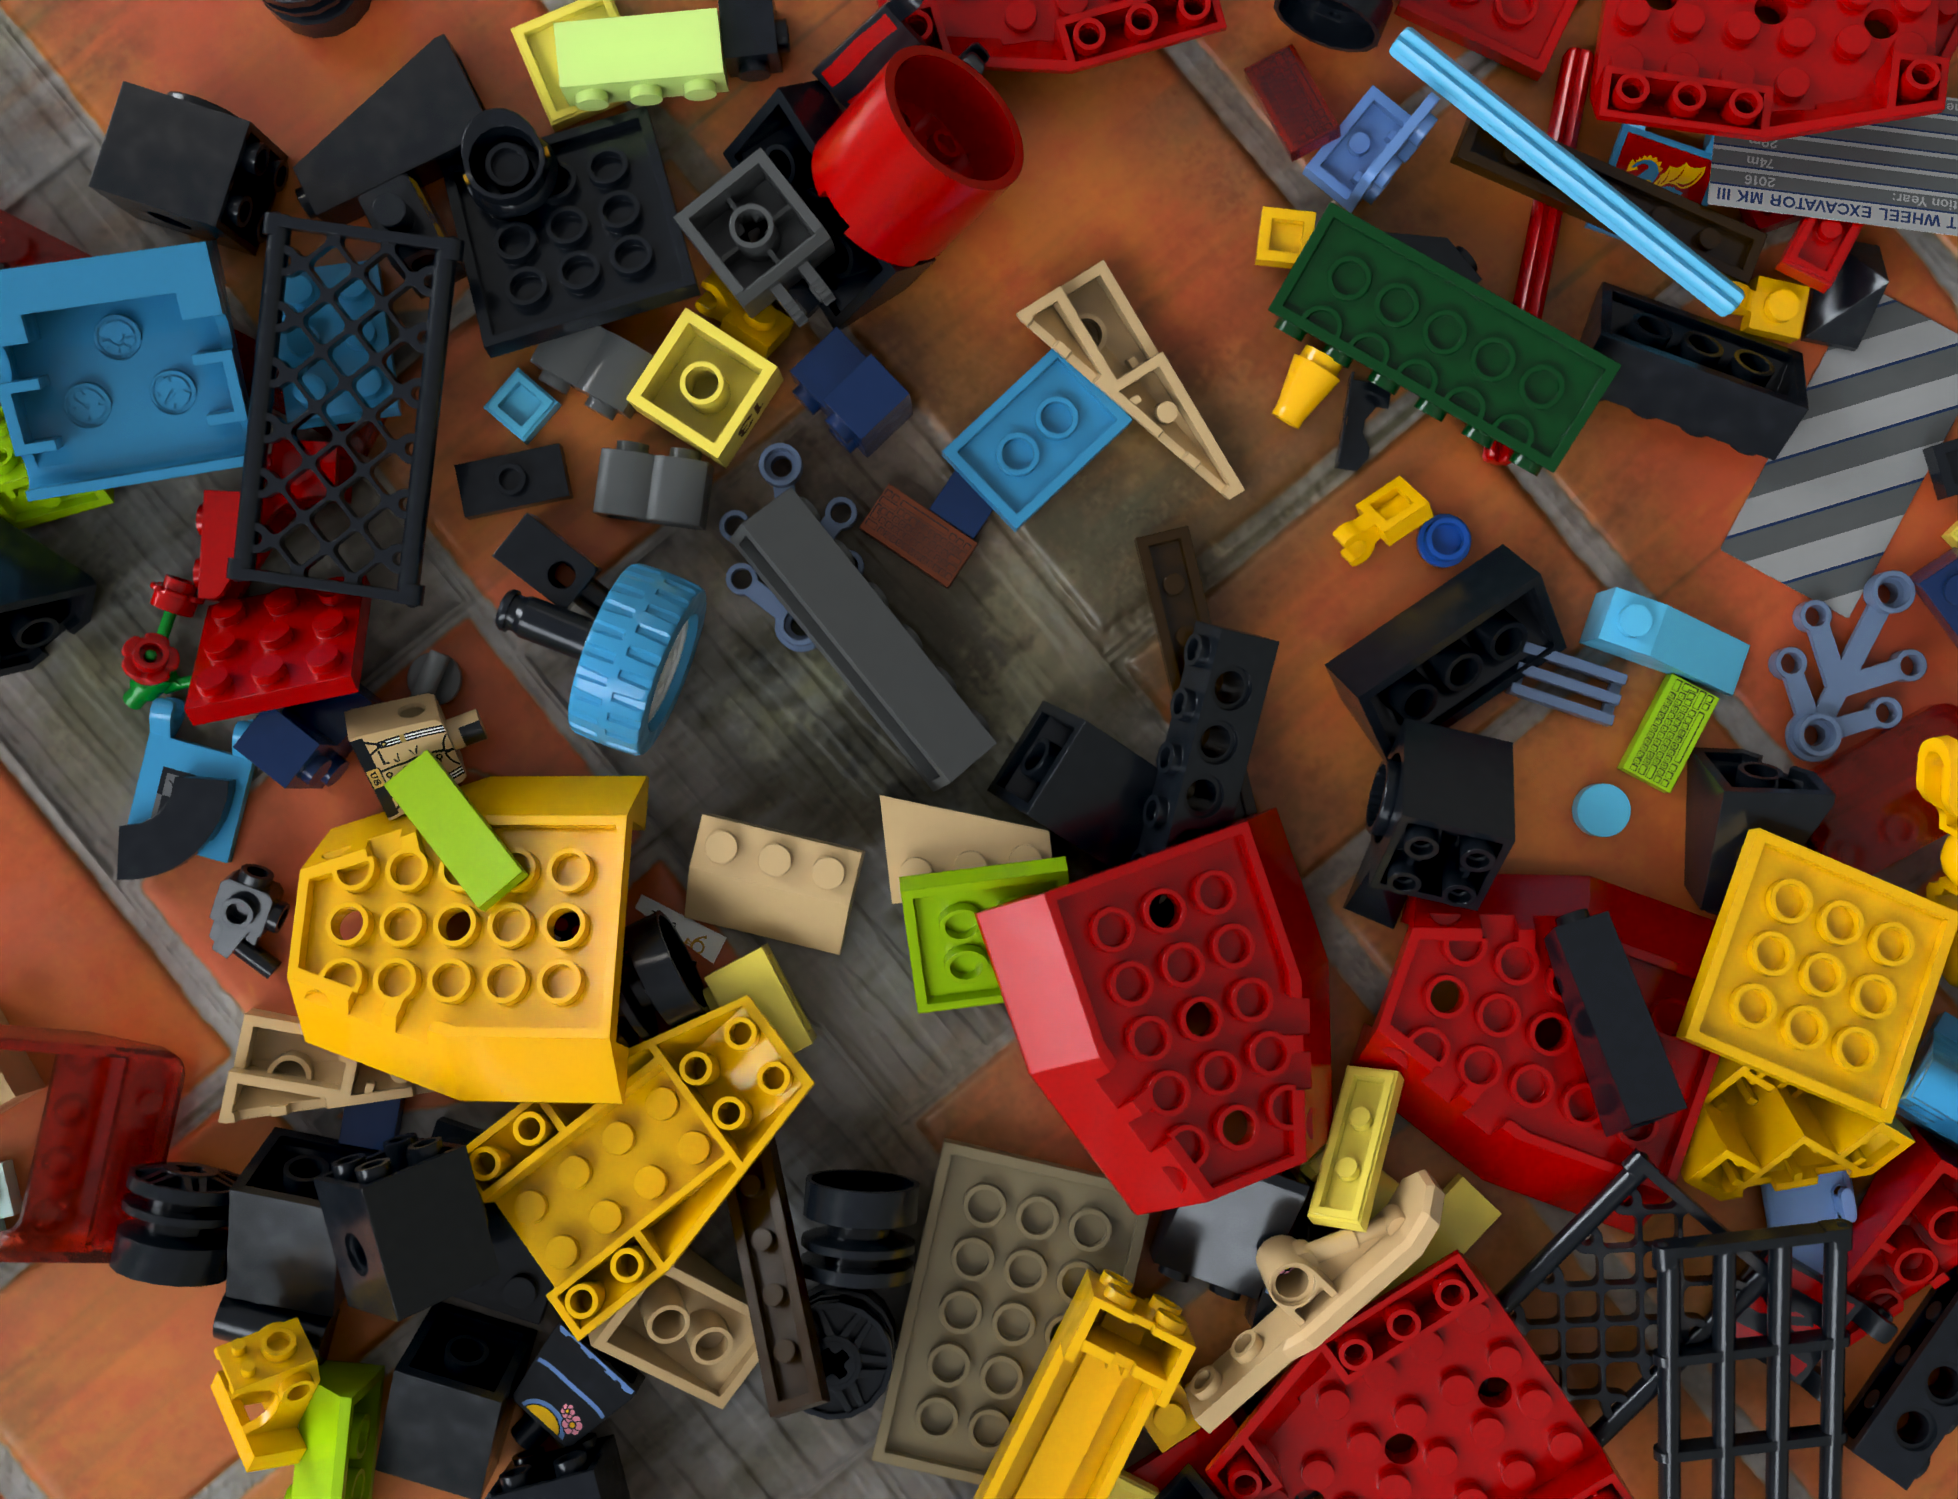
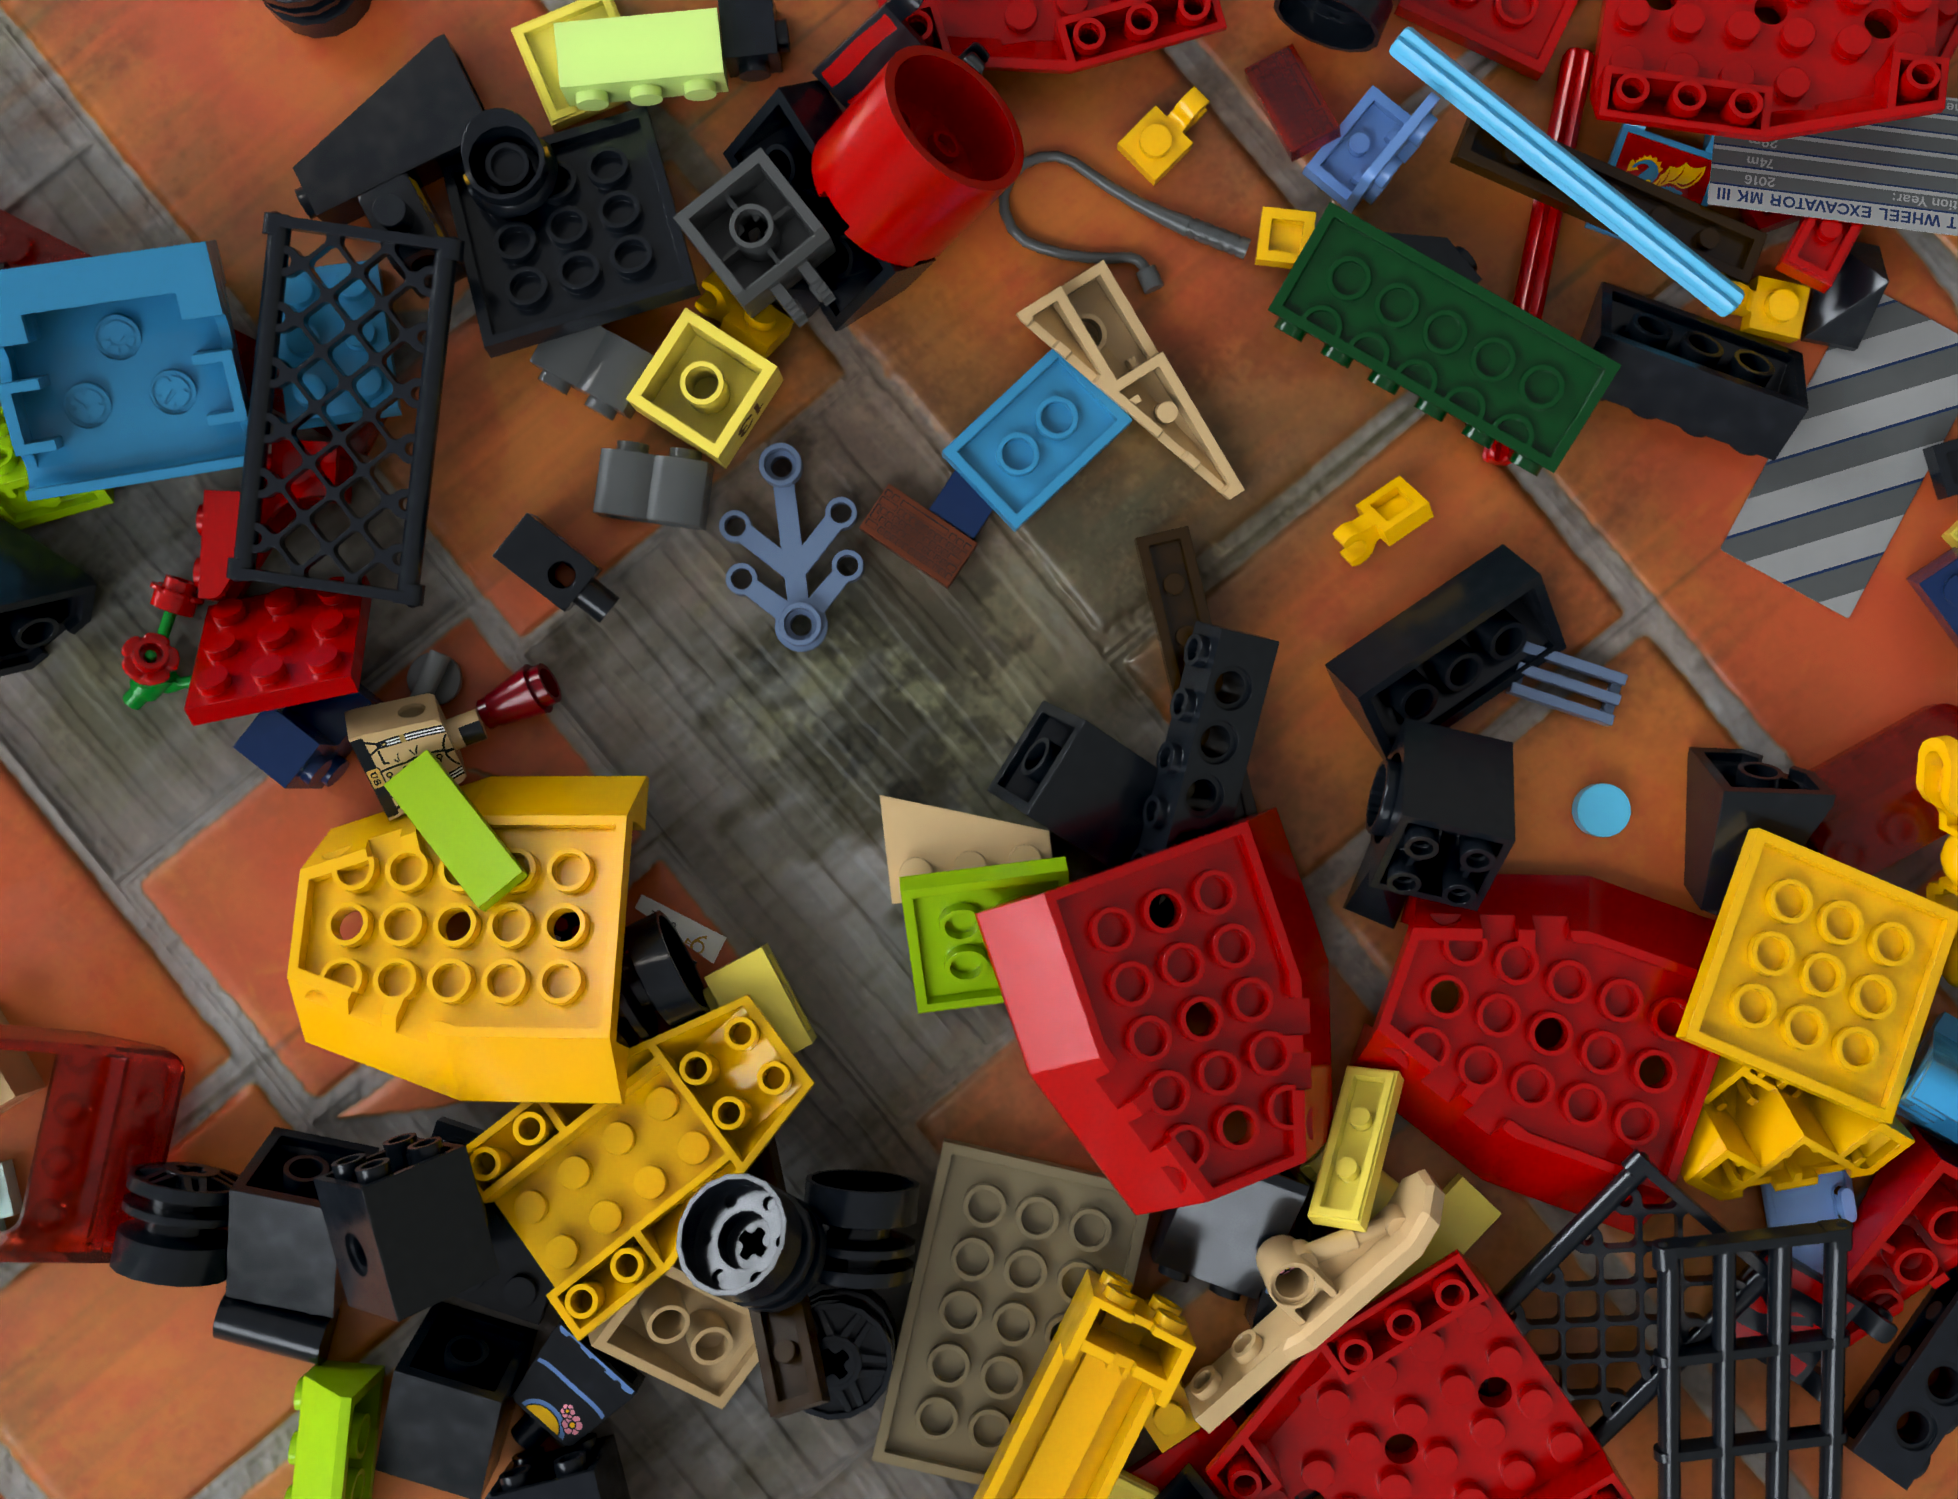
(173, 757): dark azure flag -> none
(179, 829): black tile -> none
(189, 167): black brick -> none
(243, 912): black piece -> none
(269, 1369): yellow tile -> none
(284, 1074): tan wedge -> none
(371, 1123): dark blue tile -> none
(513, 481): black plate -> none
(521, 696): none -> dark red cone
(522, 406): medium azure tile -> none
(628, 656): dark azure wheel -> none
(724, 1241): none -> black wheel
(772, 883): tan slope -> none
(853, 391): dark blue brick -> none
(863, 639): dark grey brick -> none
(1148, 274): none -> dark grey piece
(1160, 140): none -> yellow plate
(1307, 383): yellow cone -> none
(1360, 402): black piece -> none
(1443, 540): blue plate -> none
(1611, 1024): black slope -> none
(1664, 640): medium azure slope -> none
(1668, 733): lime tile -> none
(1843, 673): sand blue plant -> none

